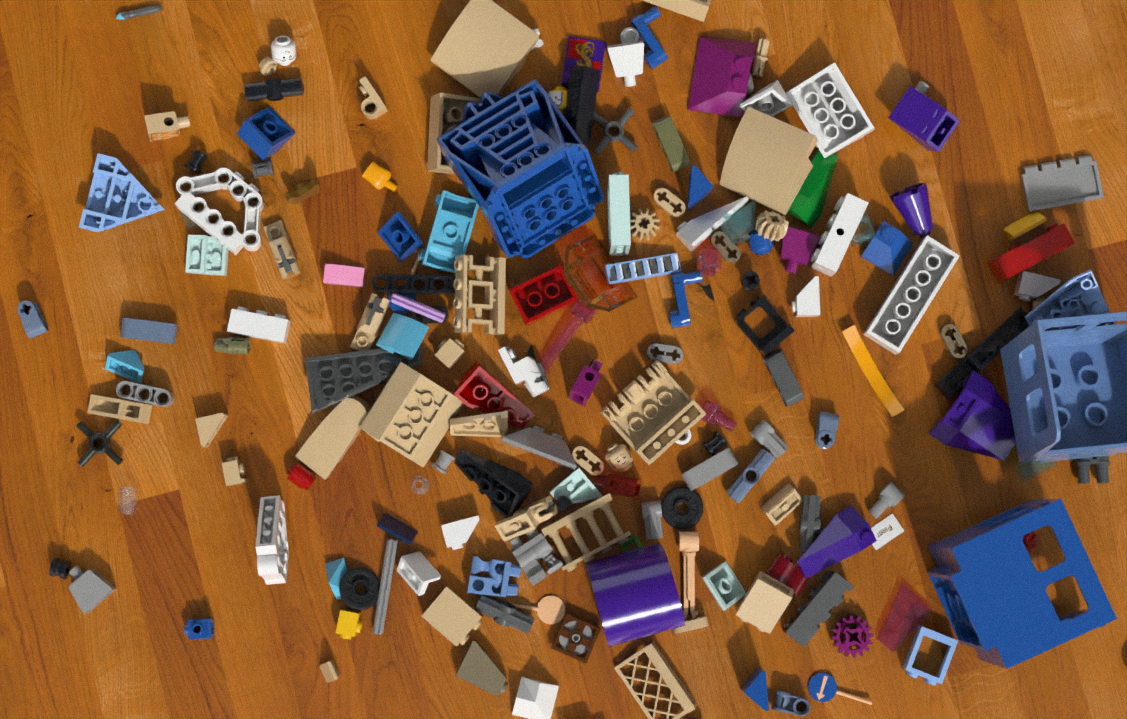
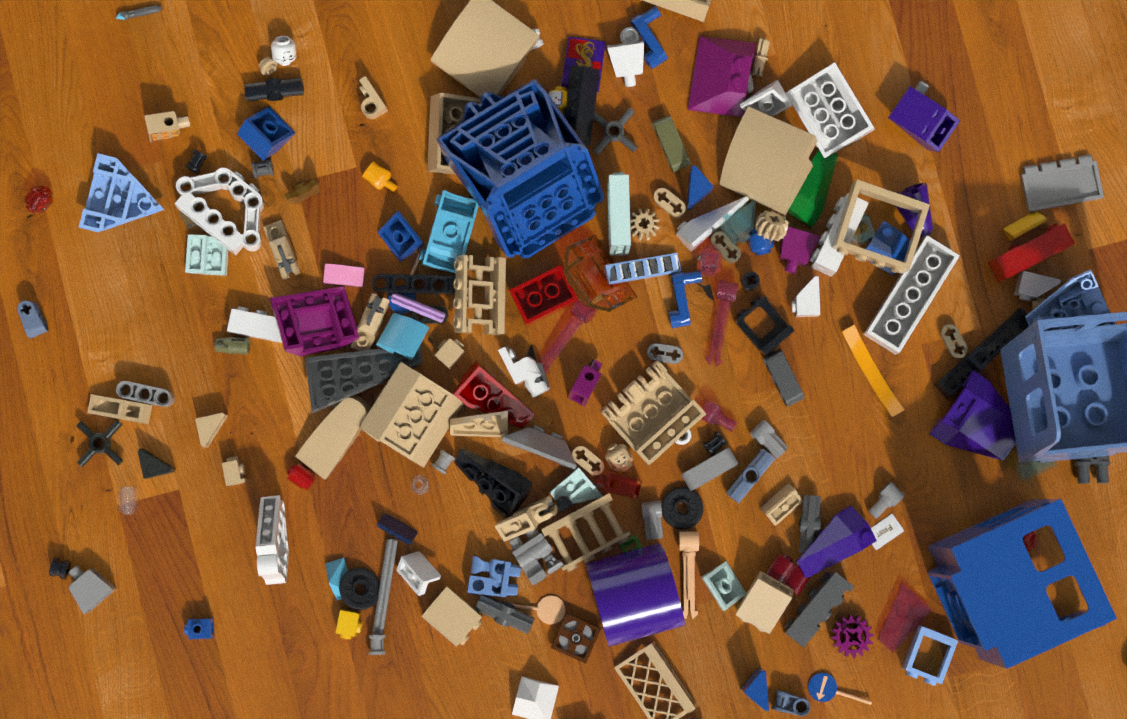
(38, 199): none -> clear red head
(126, 365): medium azure slope -> none
(148, 330): sand blue beam -> none
(153, 466): none -> pearl dark grey slope
(315, 321): none -> magenta slope
(329, 671): tan slope -> none
(377, 644): none -> light grey bush
(459, 531): white slope -> none
(482, 671): dark tan slope -> none
(692, 624): tan beam -> none
(725, 292): none -> clear pink piece
(826, 426): sand blue piece -> none
(889, 197): none -> tan window

